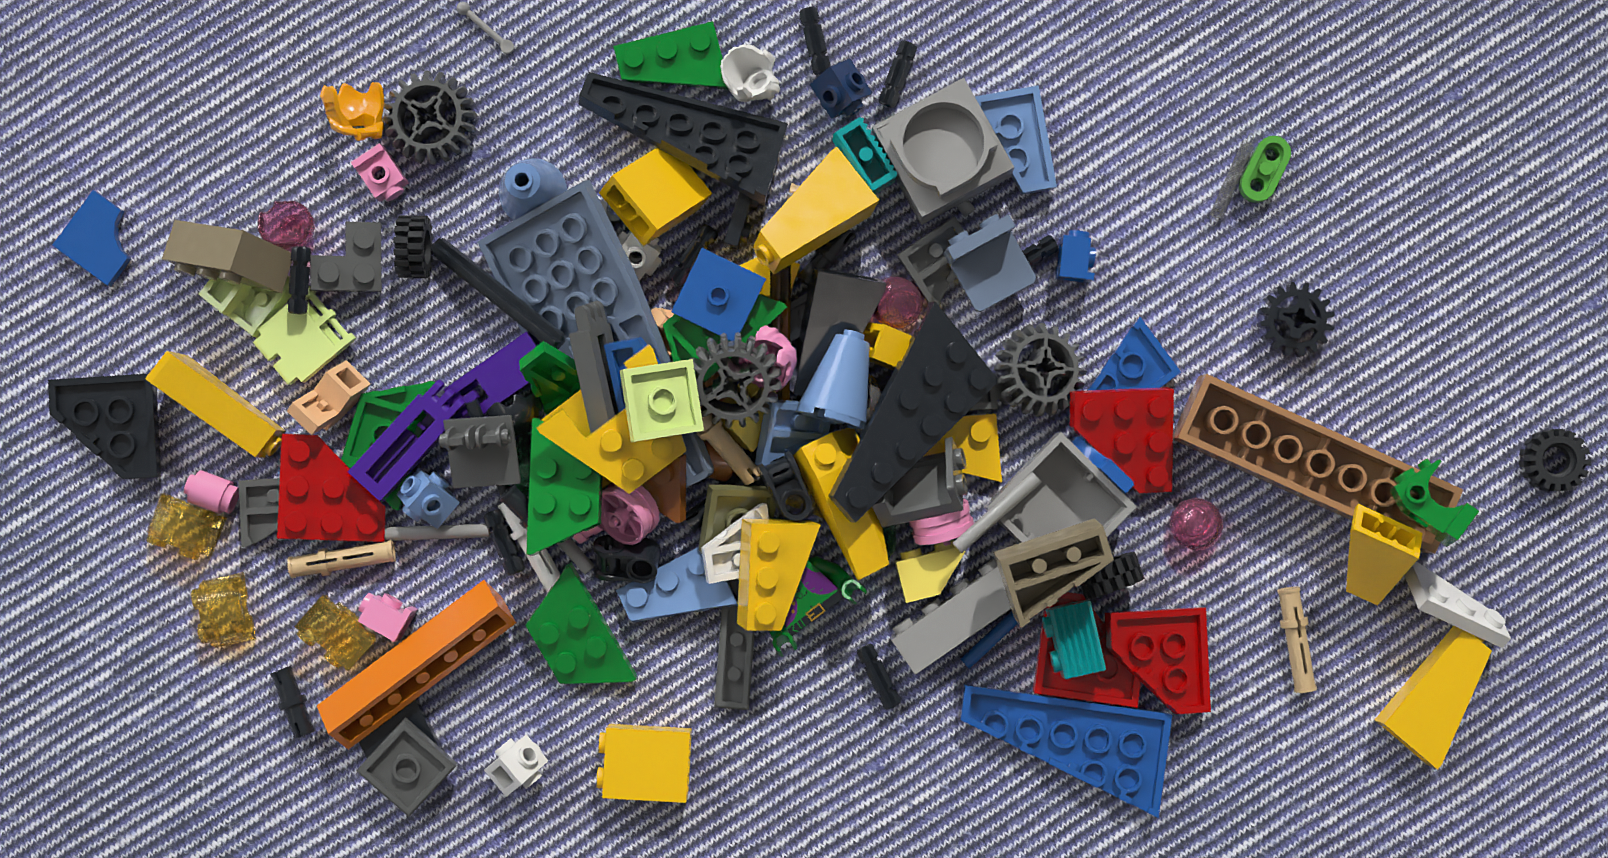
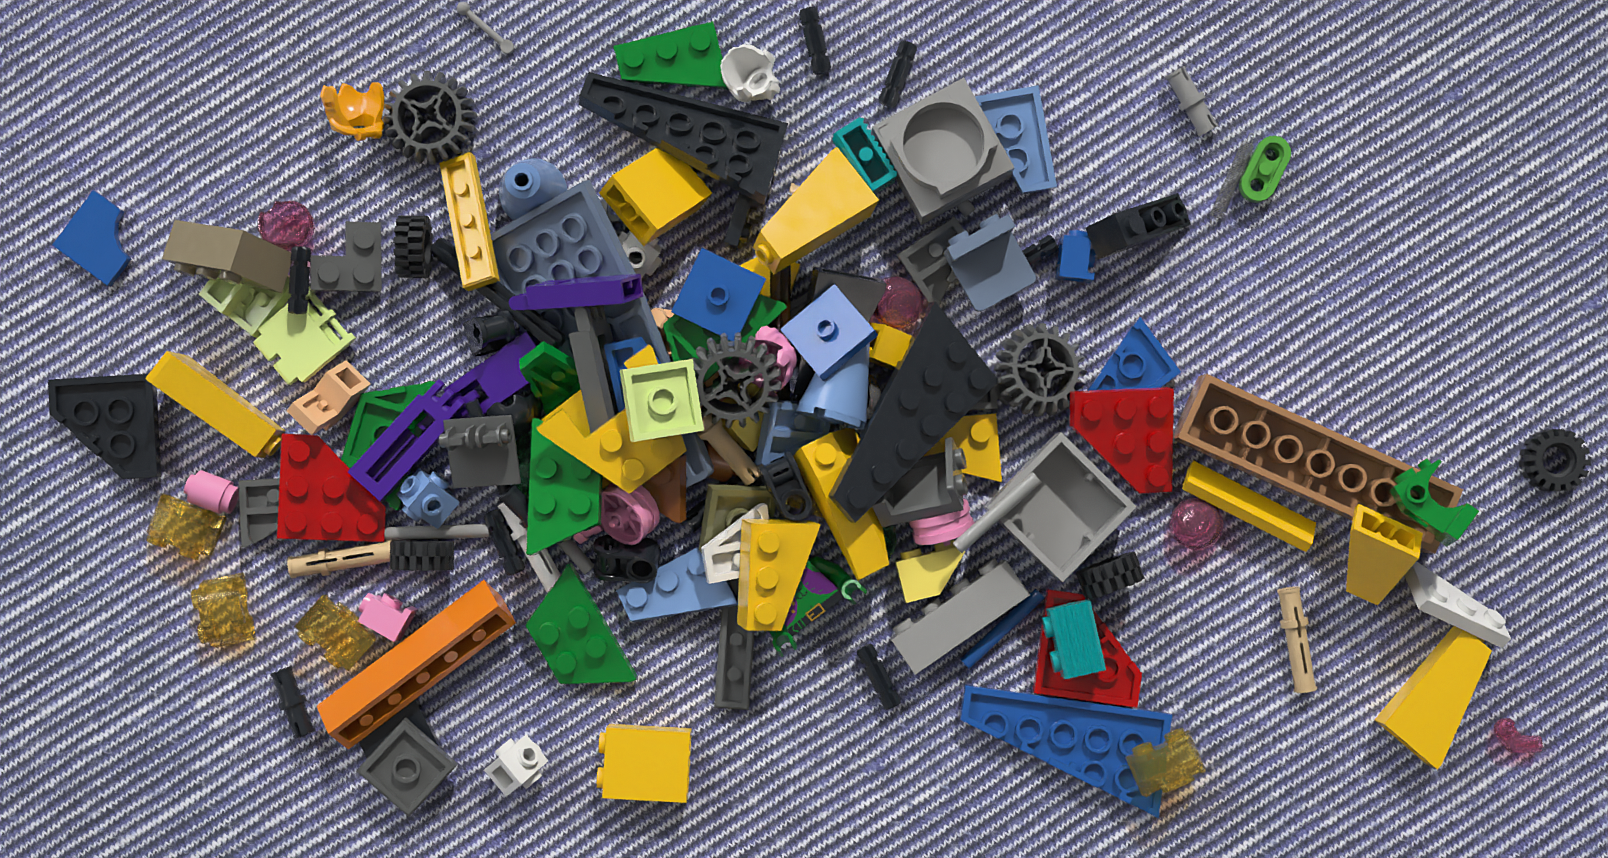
(372, 161): bright pink brick -> none
(422, 555): none -> black tyre
(469, 222): none -> yellow tile
(489, 333): none -> black piece
(579, 292): none -> dark purple hinge
(706, 236): black axle -> none
(827, 255): black pin -> none
(829, 332): none -> plate
(841, 89): dark blue brick -> none
(1050, 566): dark tan wedge -> none
(1105, 465): blue tile -> none
(1137, 225): none -> black slope
(1165, 653): red plate -> none
(1167, 764): none -> clear yellow cylinder
(1191, 101): none -> light grey pin
(1249, 506): none -> yellow tile
(1291, 333): black gear -> none
(1513, 741): none -> clear pink arm

